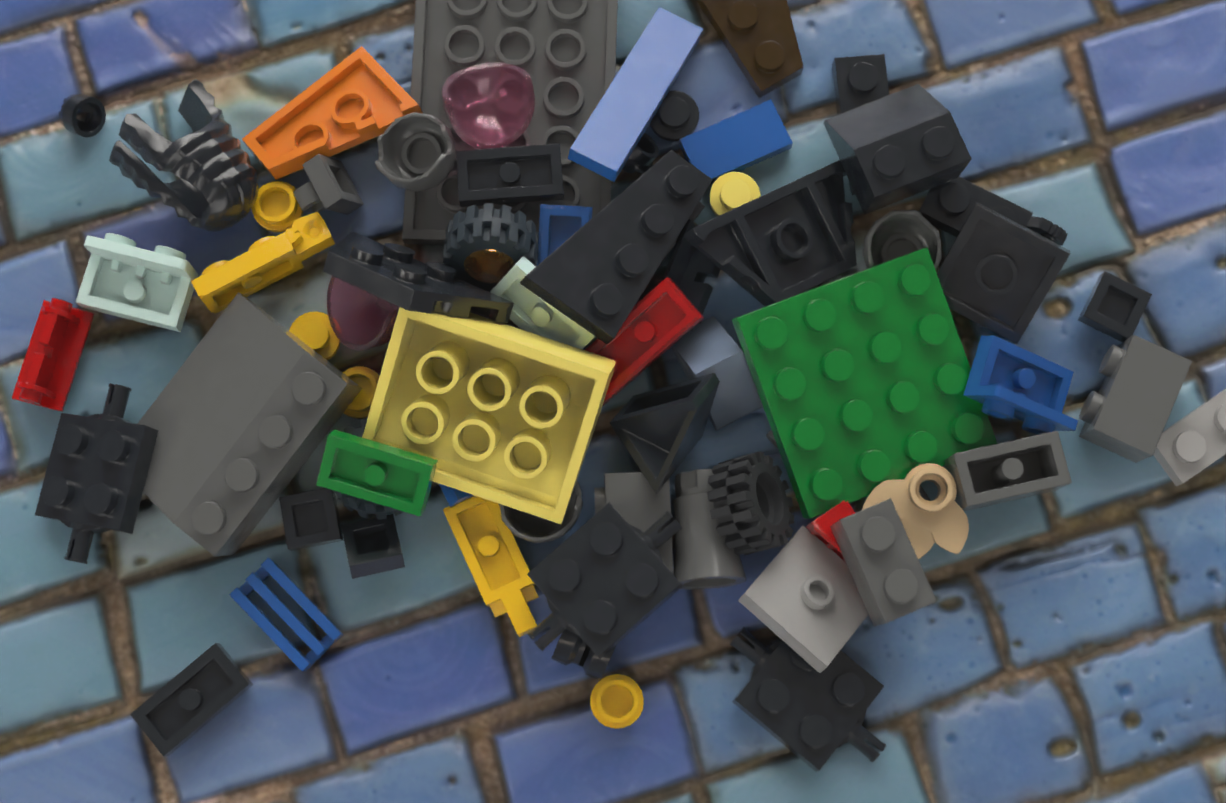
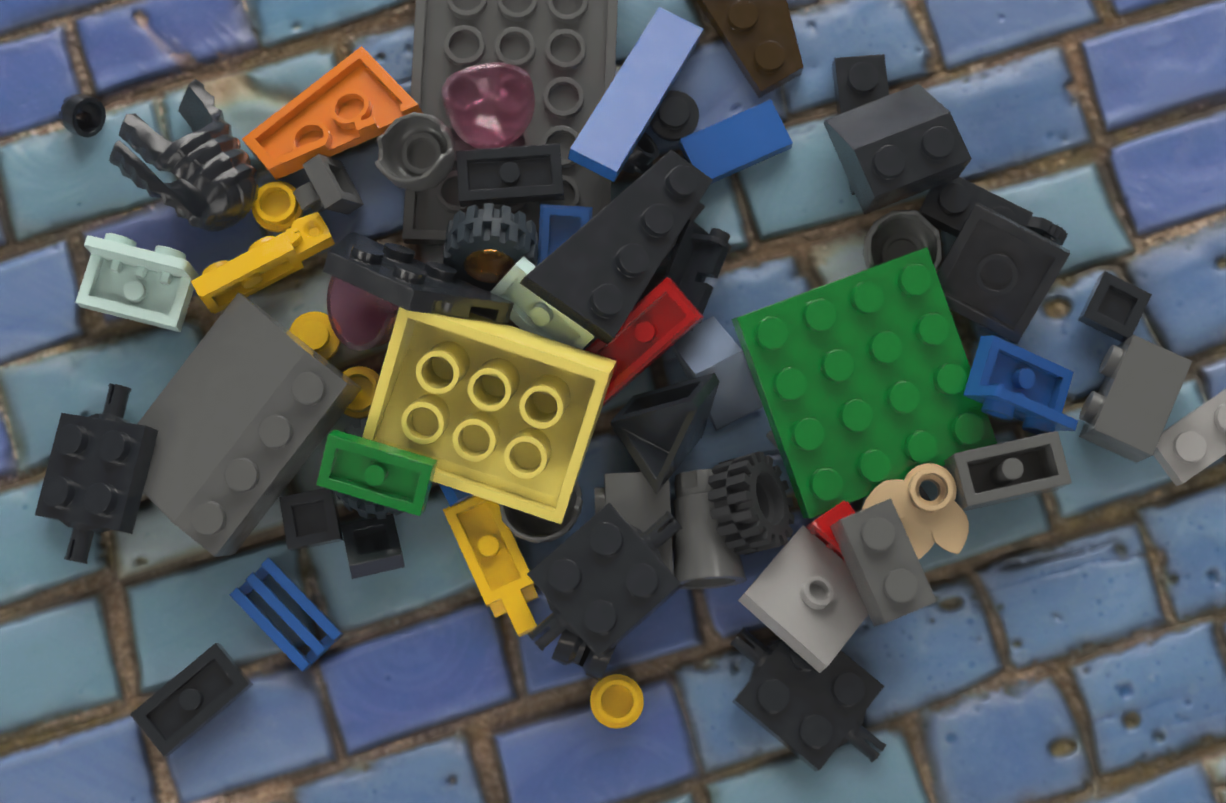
(53, 355): red hinge -> none
(732, 191): light yellow plate -> none
(784, 237): black wing -> none

